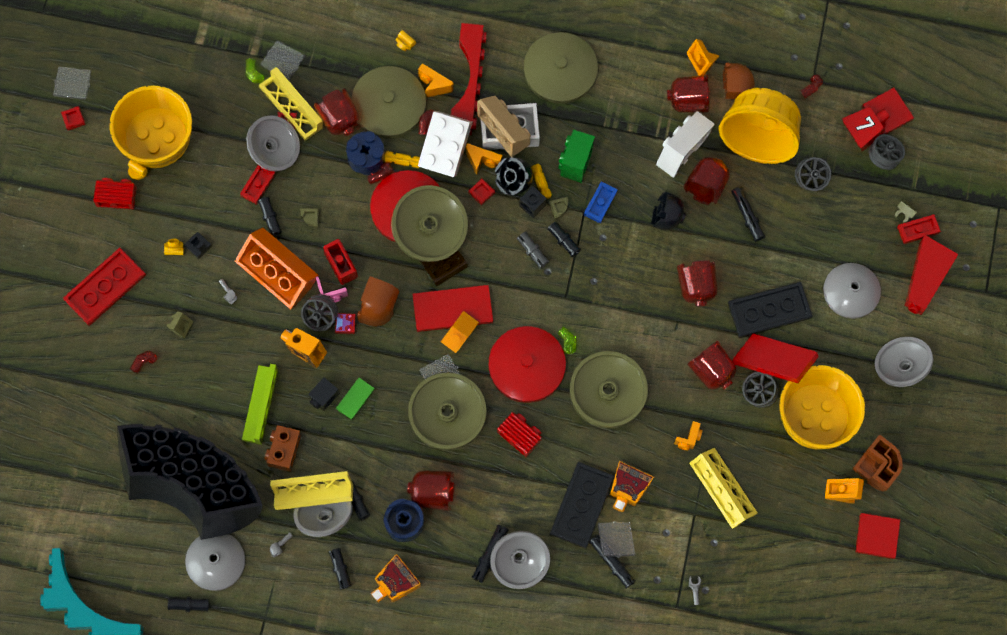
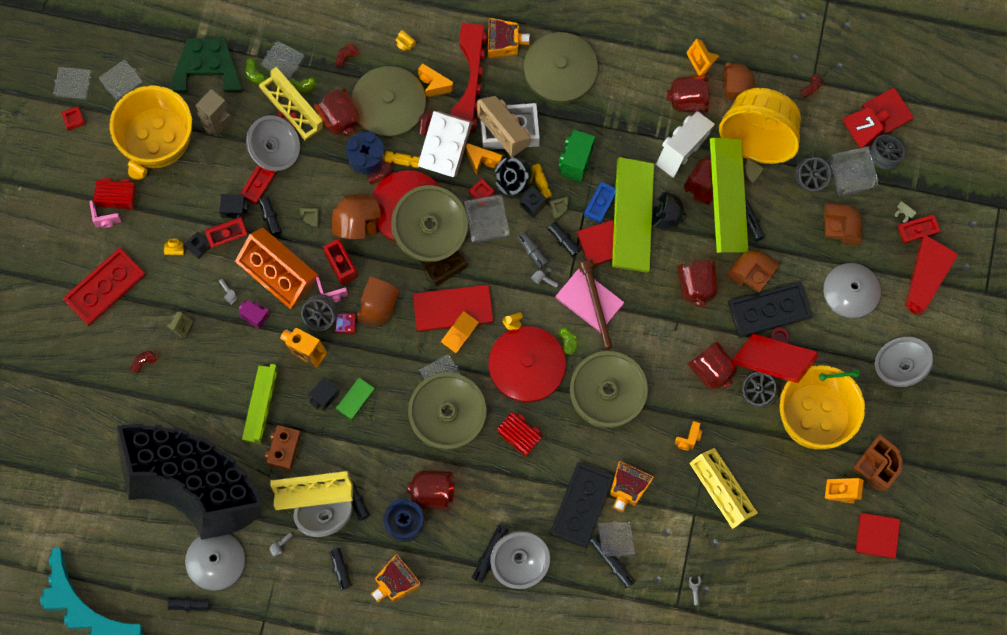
(103, 221): none -> bright pink bracket
(120, 80): none -> clear piece
(205, 58): none -> dark green wing
(212, 113): none -> dark tan arch
(226, 232): none -> red brick
(233, 206): none -> black brick
(253, 313): none -> magenta brick
(304, 85): none -> clear neon green arm
(343, 53): none -> clear red arm
(356, 217): none -> dark orange brick
(486, 219): none -> clear brick
(504, 38): none -> torso
(513, 321): none -> yellow plate
(538, 276): none -> light grey hand
(578, 299): none -> bright pink tile
(586, 268): none -> reddish brown piece
(597, 242): none -> red tile
(633, 215): none -> lime tile
(729, 195): none -> lime tile
(752, 171): none -> olive tile
(754, 269): none -> dark orange brick
(780, 334): none -> dark red tile
(842, 223): none -> dark orange brick
(853, 171): none -> clear brick
(855, 373): none -> green hinge

